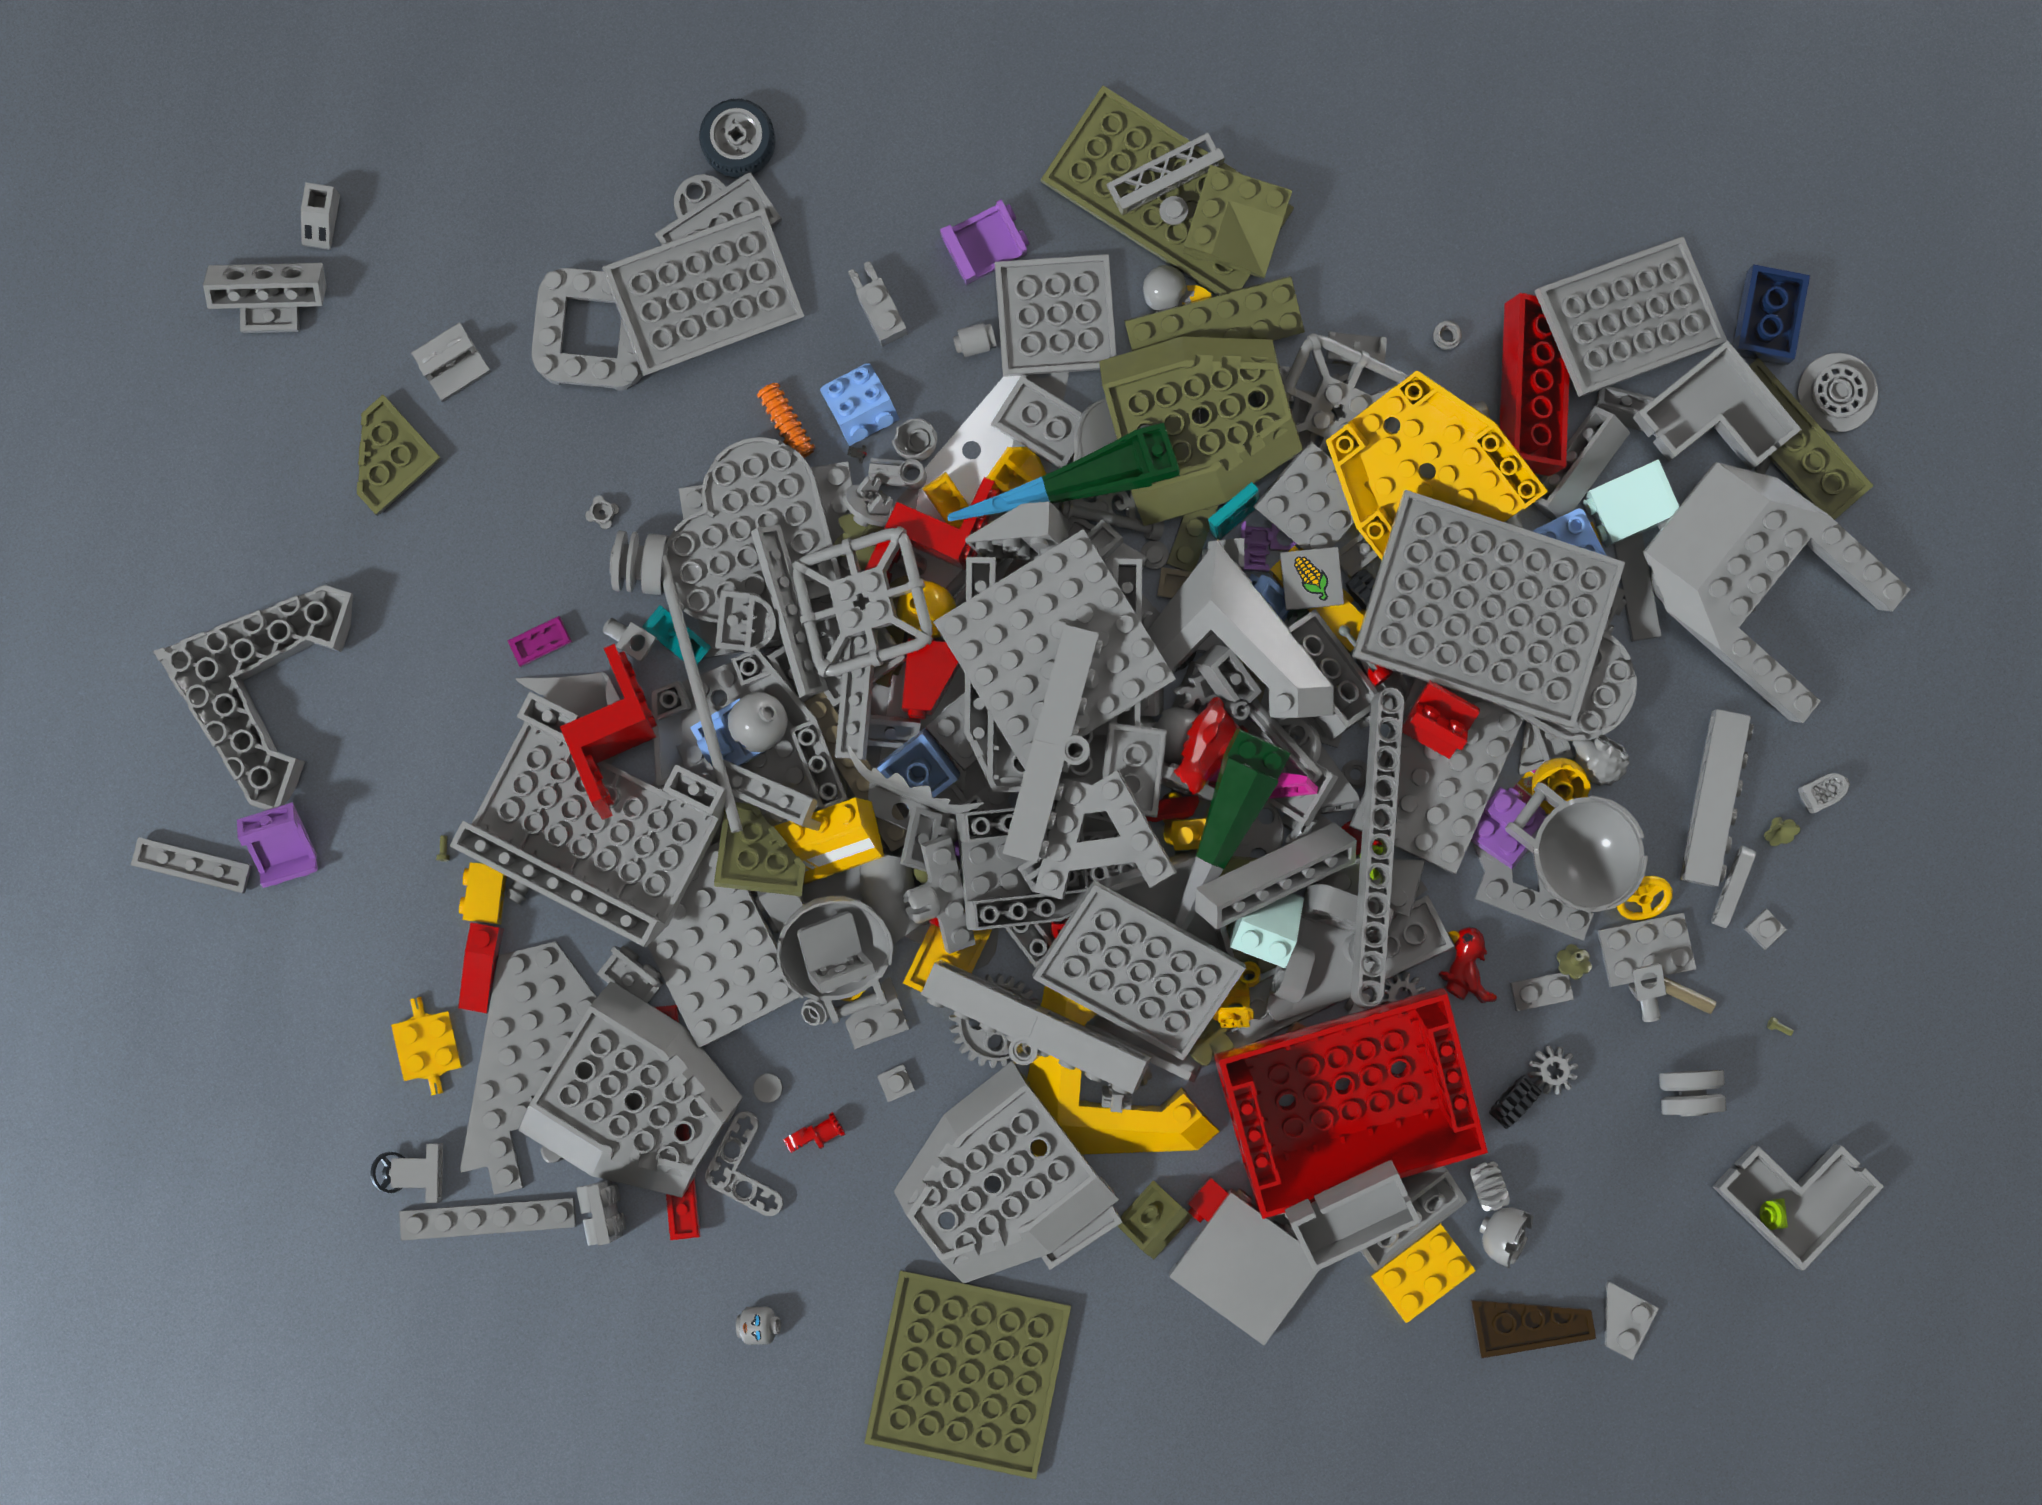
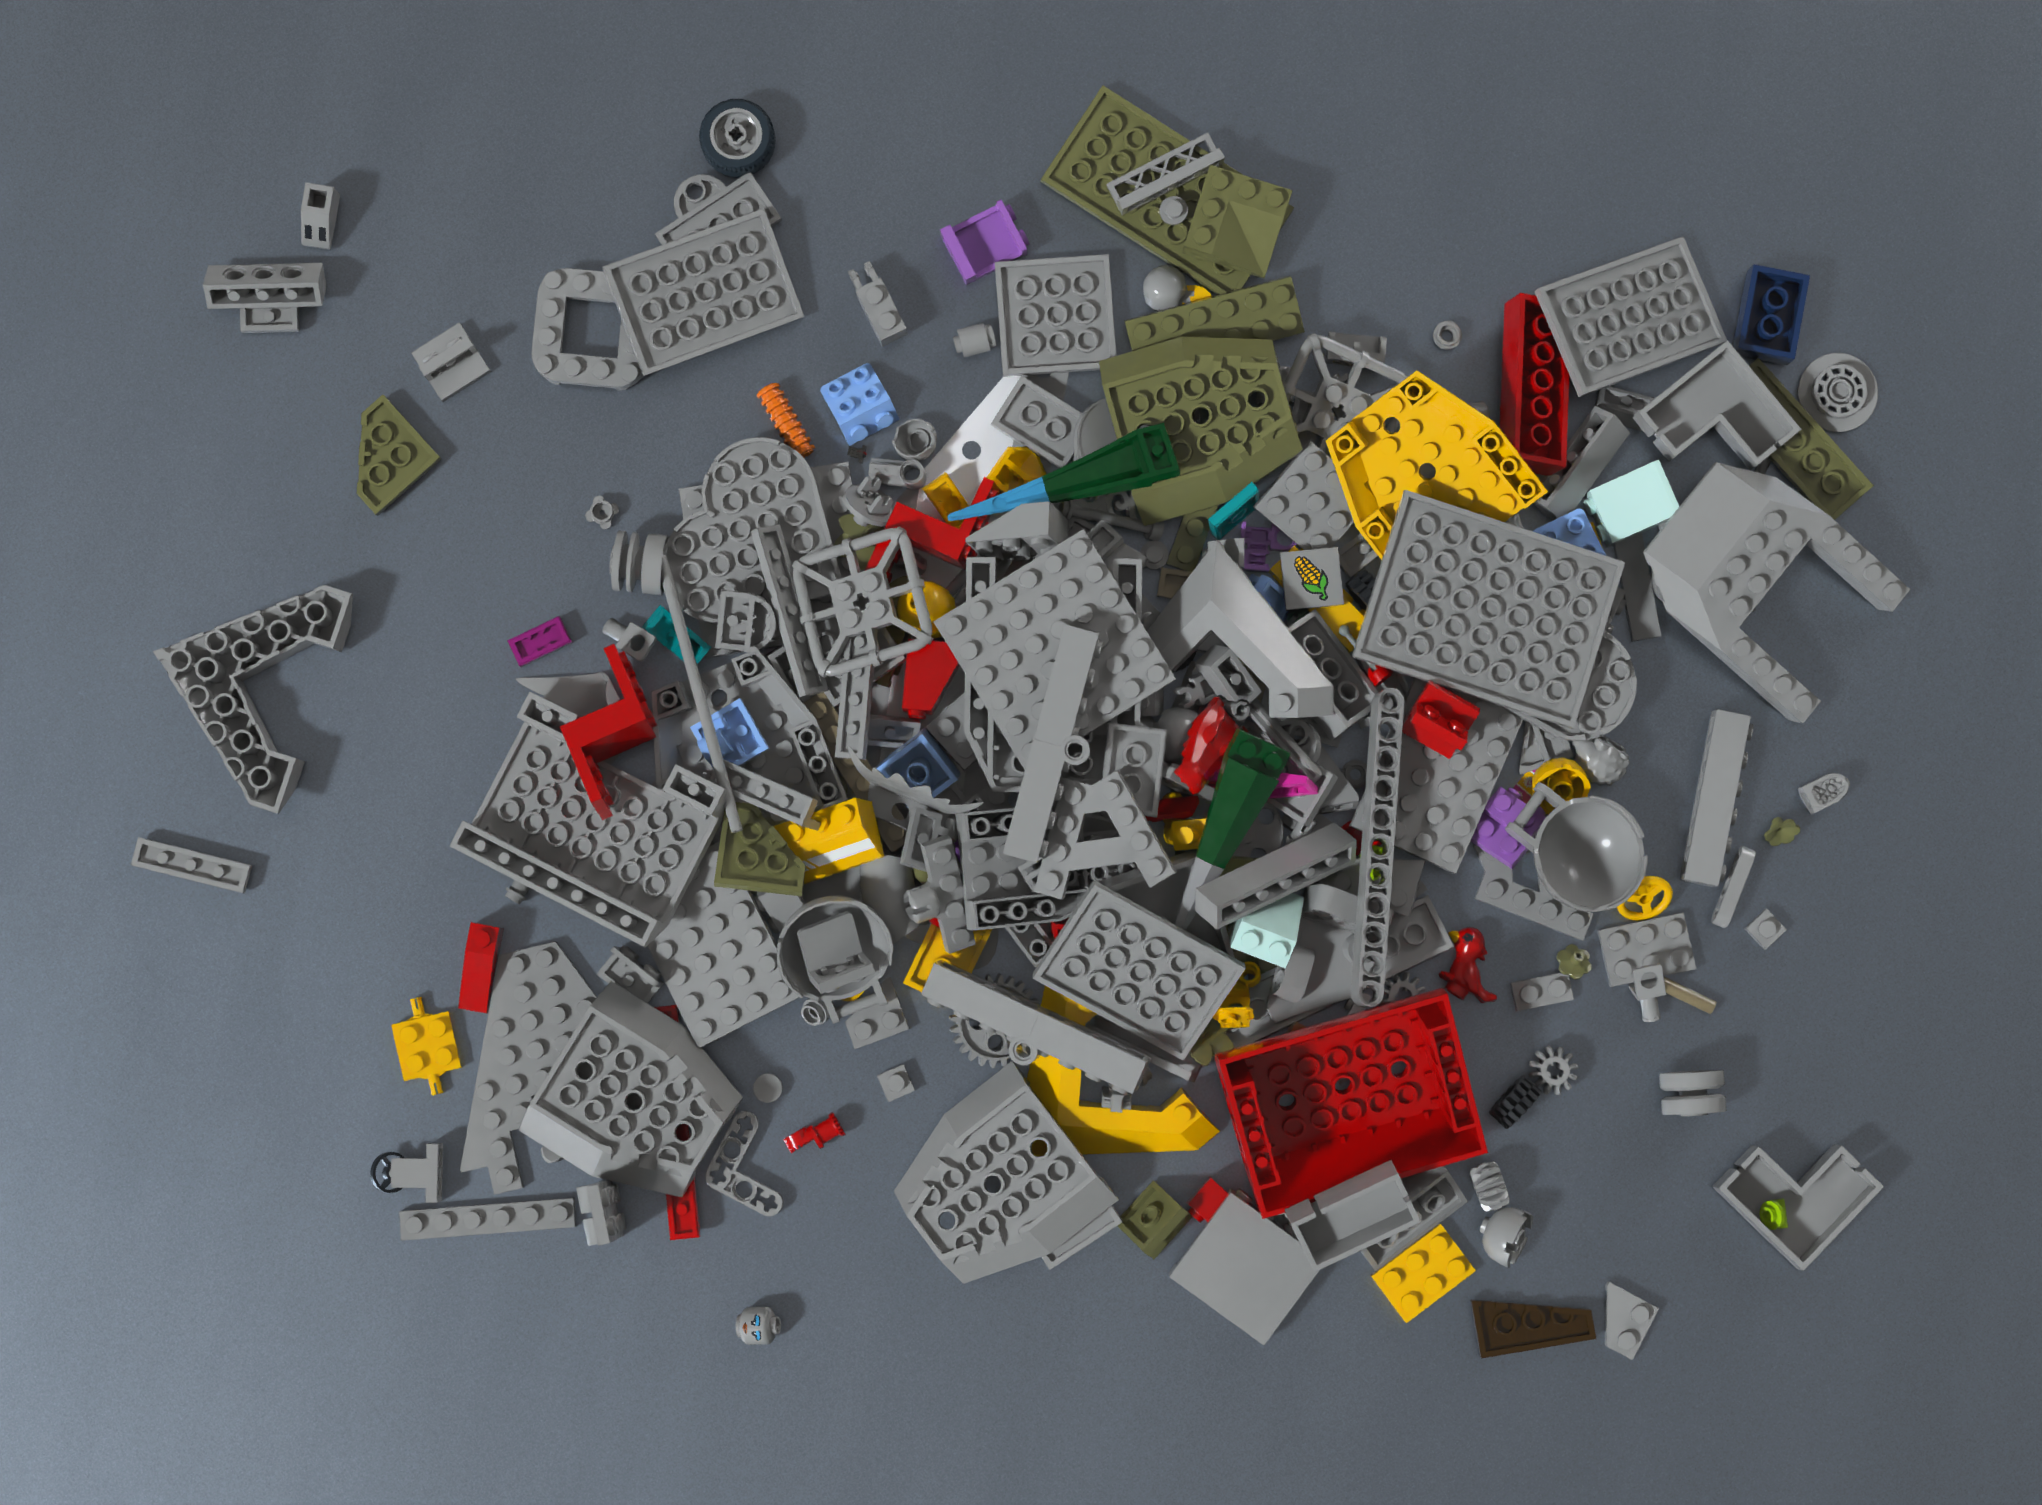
(278, 844): medium lavender panel -> none
(442, 856): olive piece -> none
(483, 894): yellow brick -> none
(758, 721): light grey cylinder -> none
(967, 1374): olive plate -> none
(1774, 1024): olive piece -> none

